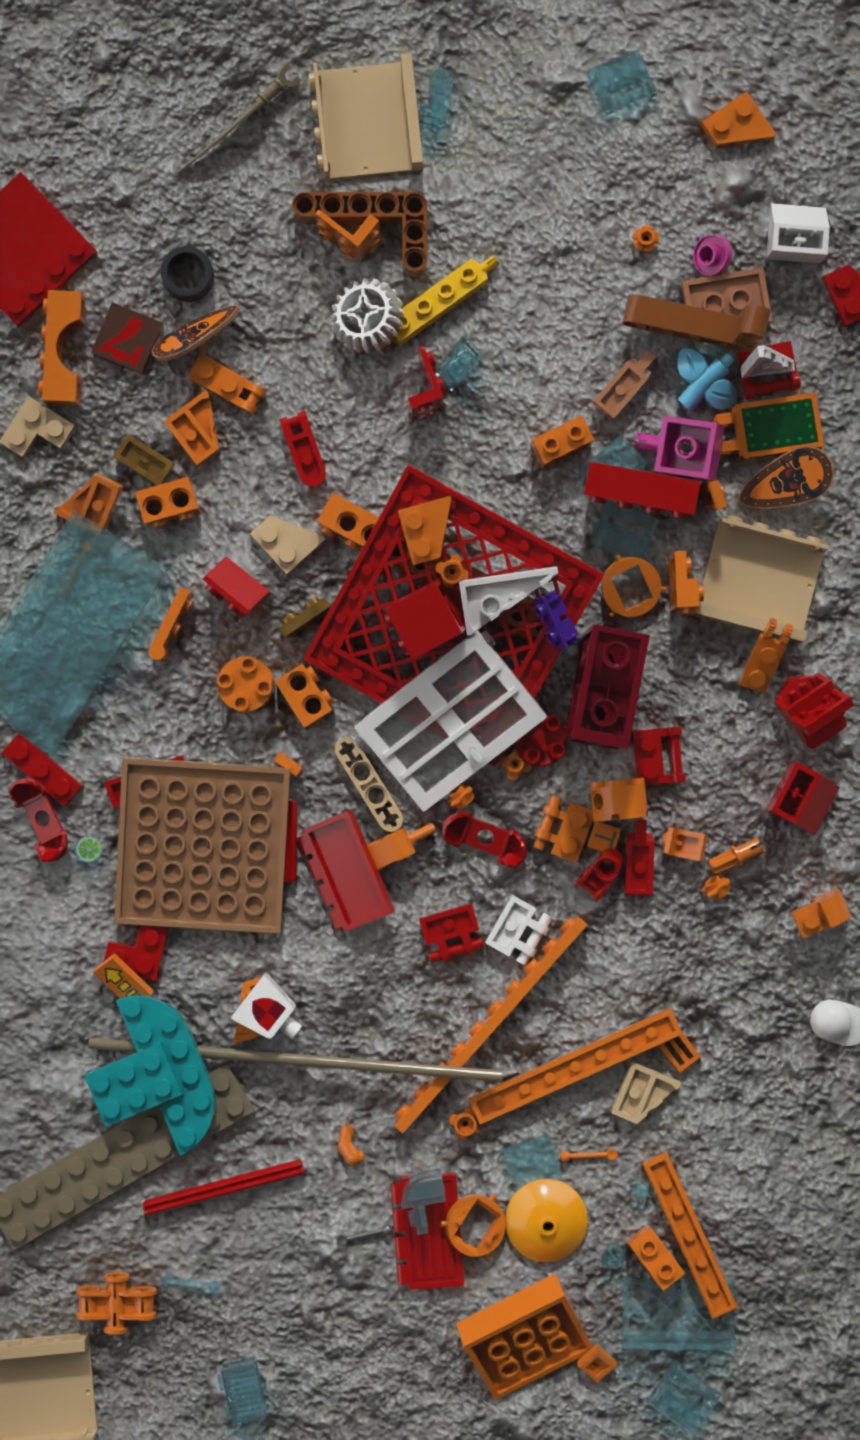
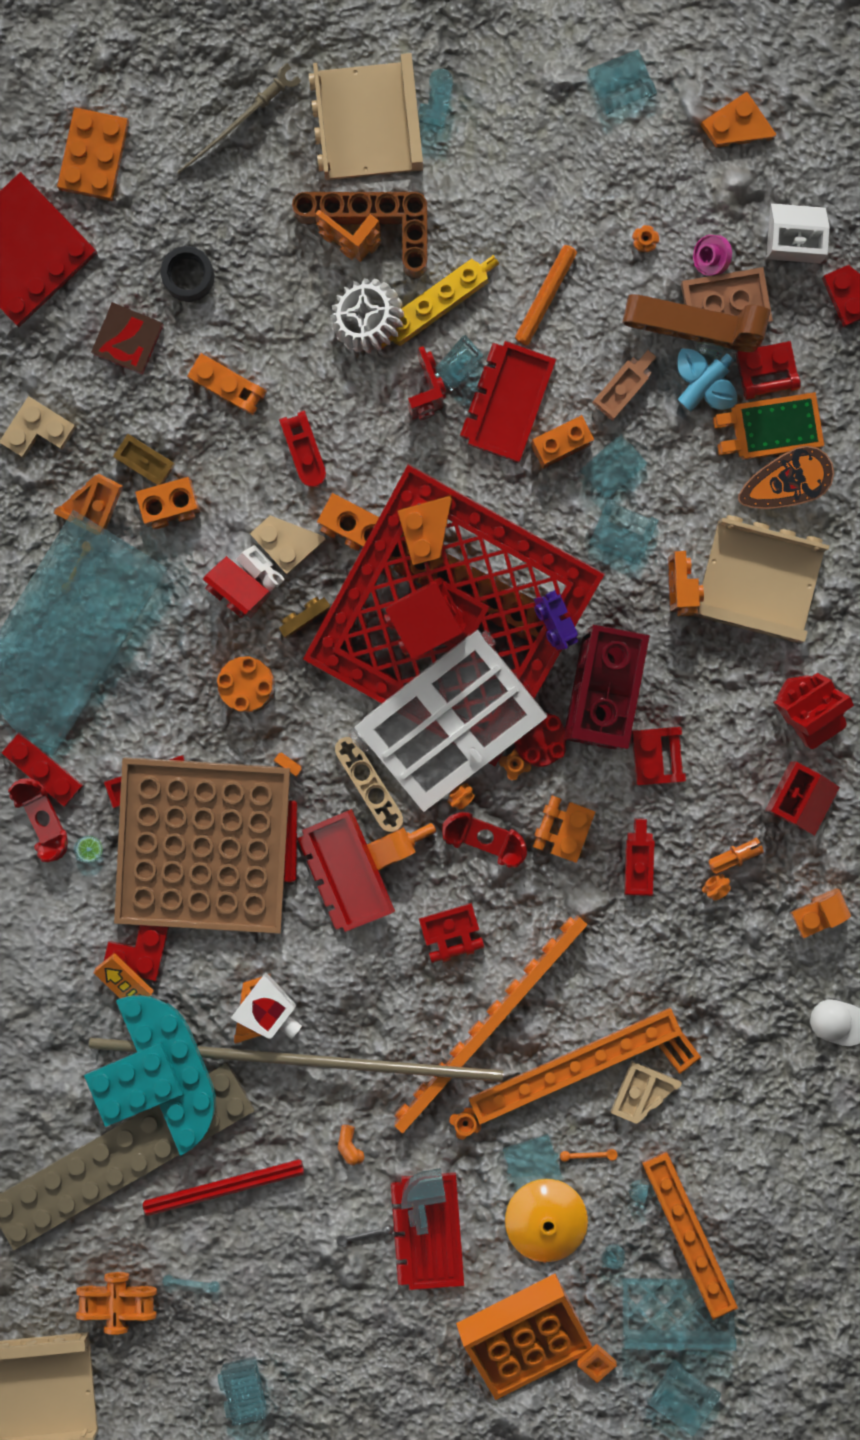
(64, 314): orange arch -> none
(93, 154): none -> orange plate
(170, 626): orange plate -> none
(193, 334): shield -> none
(195, 428): orange wing -> none
(258, 565): none -> white plate
(299, 699): orange brick -> none
(448, 578): orange plate -> none
(459, 1212): orange piece -> none
(491, 595): white wing -> none
(510, 401): none -> red hinge
(511, 925): white plate -> none
(545, 295): none -> orange axle
(597, 876): red piece -> none
(603, 836): orange tile -> none
(618, 799): orange brick -> none
(643, 489): red wedge -> none
(650, 577): orange piece -> none
(655, 1257): orange brick -> none
(672, 442): dark pink brick -> none
(684, 844): orange bracket -> none
(713, 495): orange plate -> none
(765, 657): orange hinge -> none
(766, 362): white wing -> none

